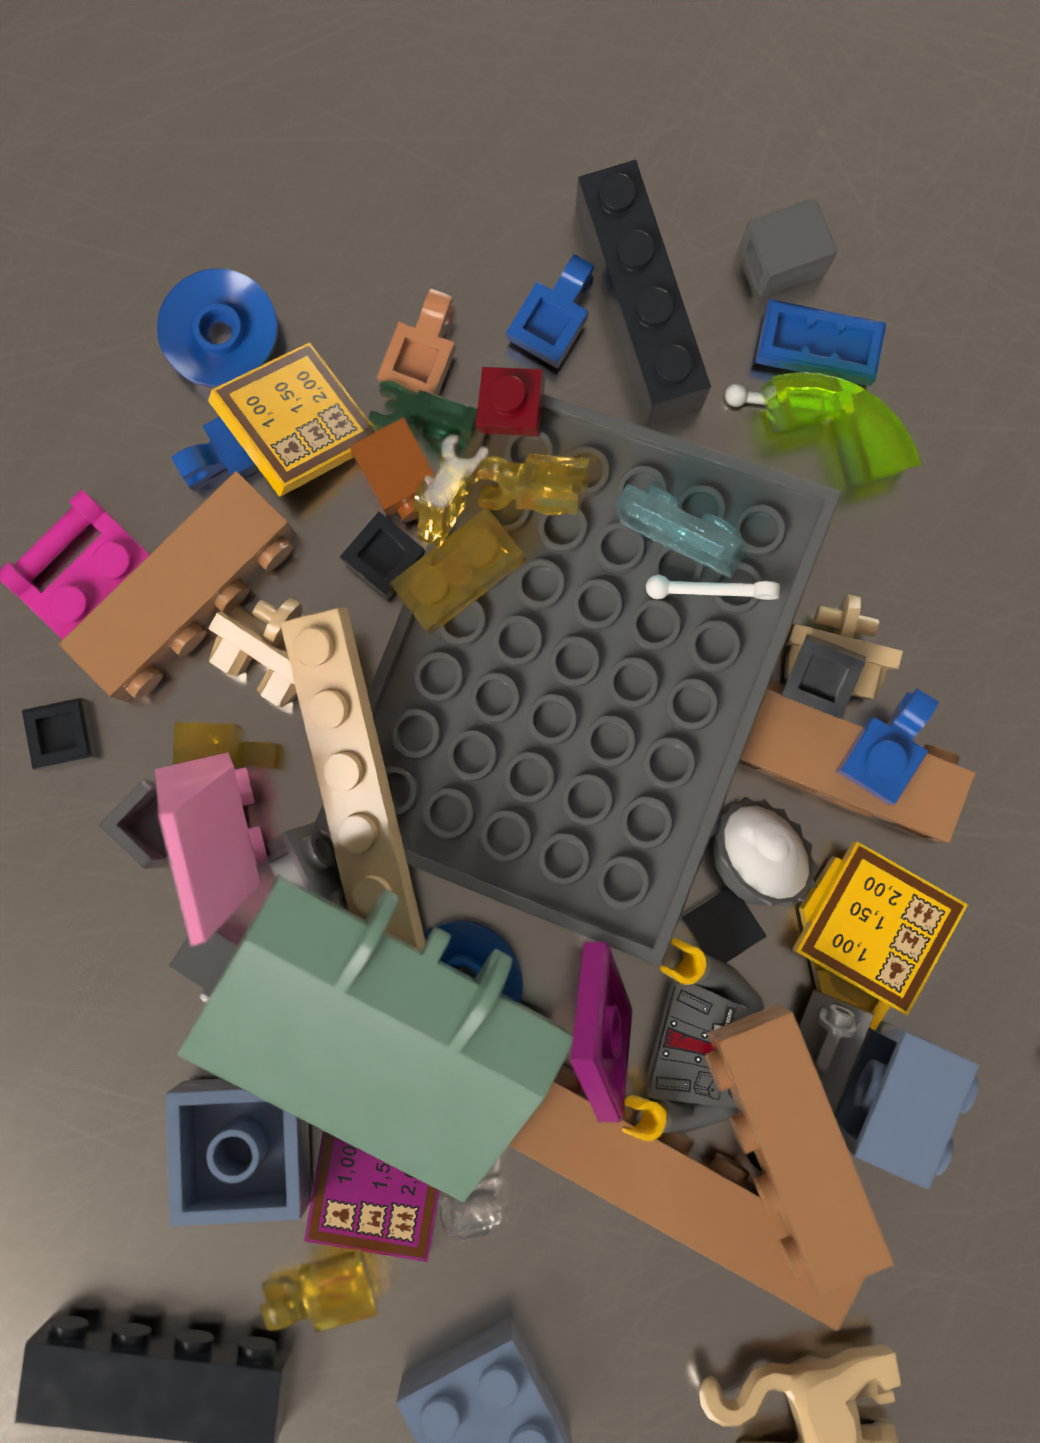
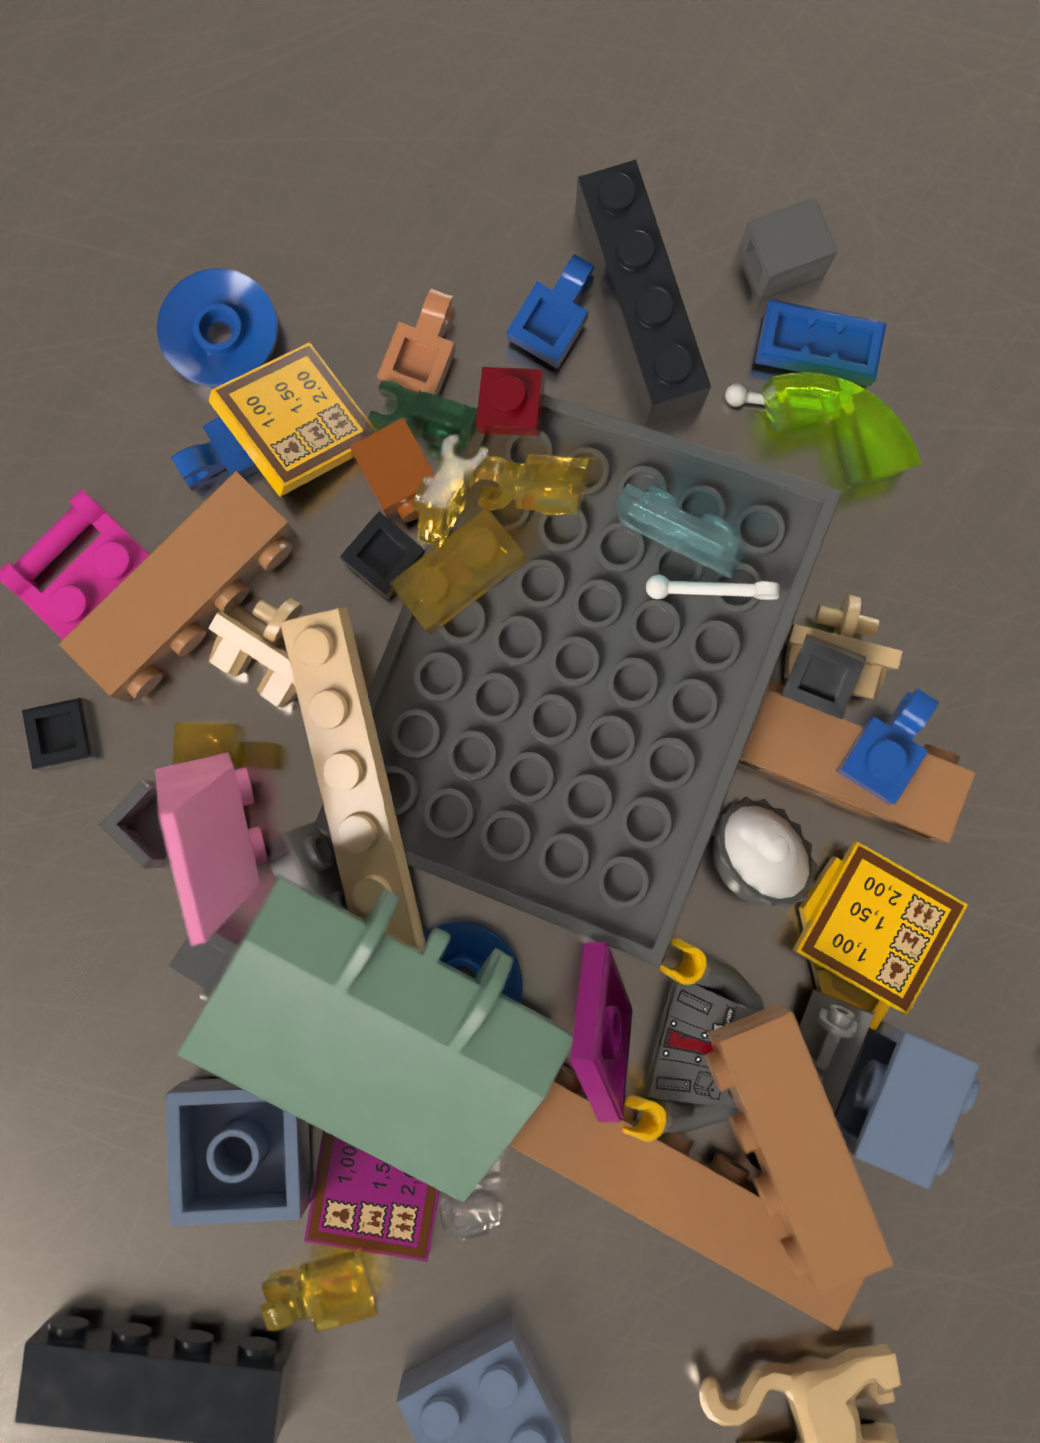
(723, 925): black tile -> none

